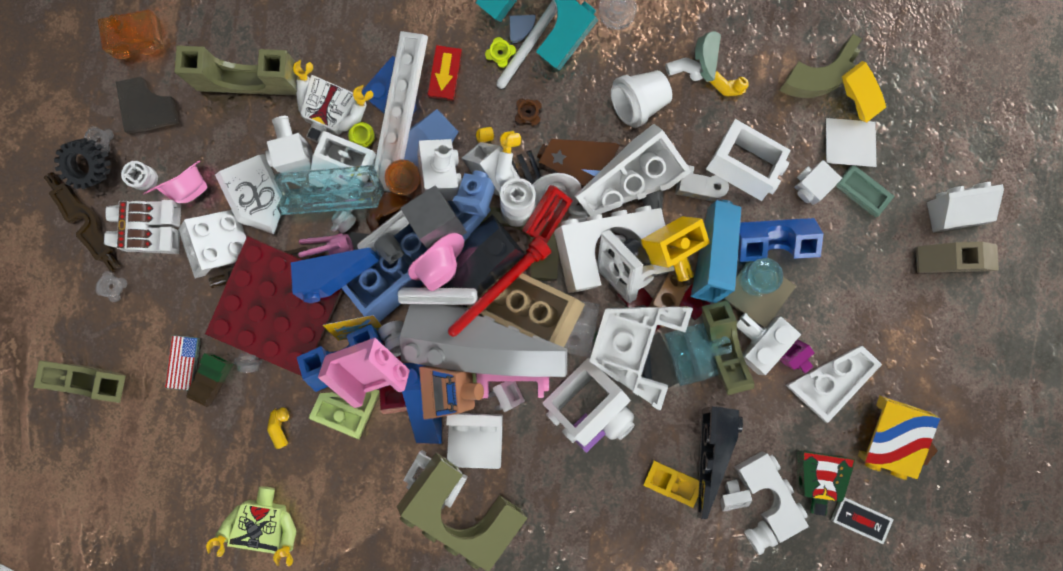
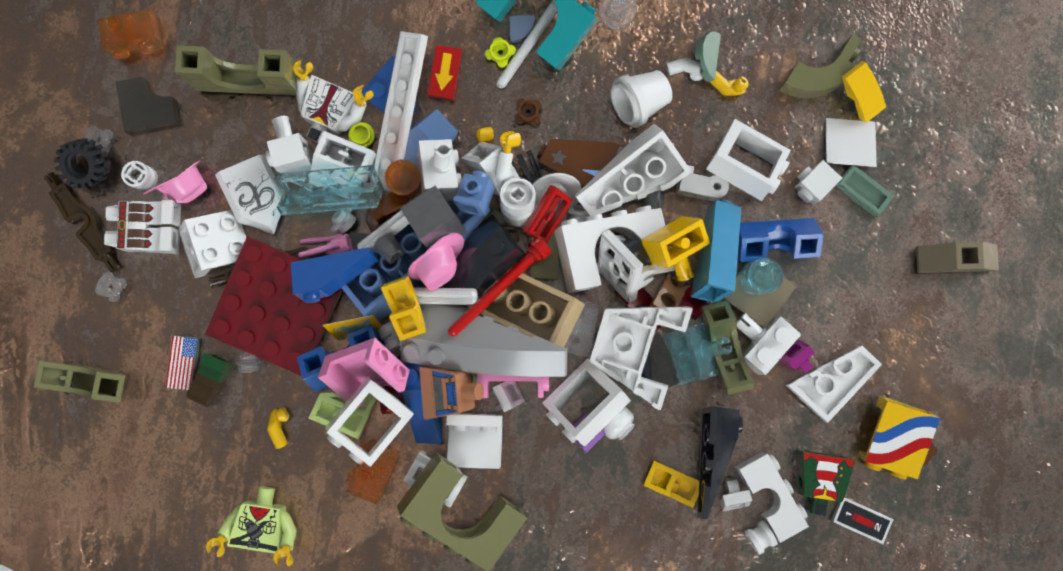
(357, 453): none -> white window
(372, 481): none -> clear orange brick
(405, 308): none -> yellow slope
(965, 207): white slope -> none

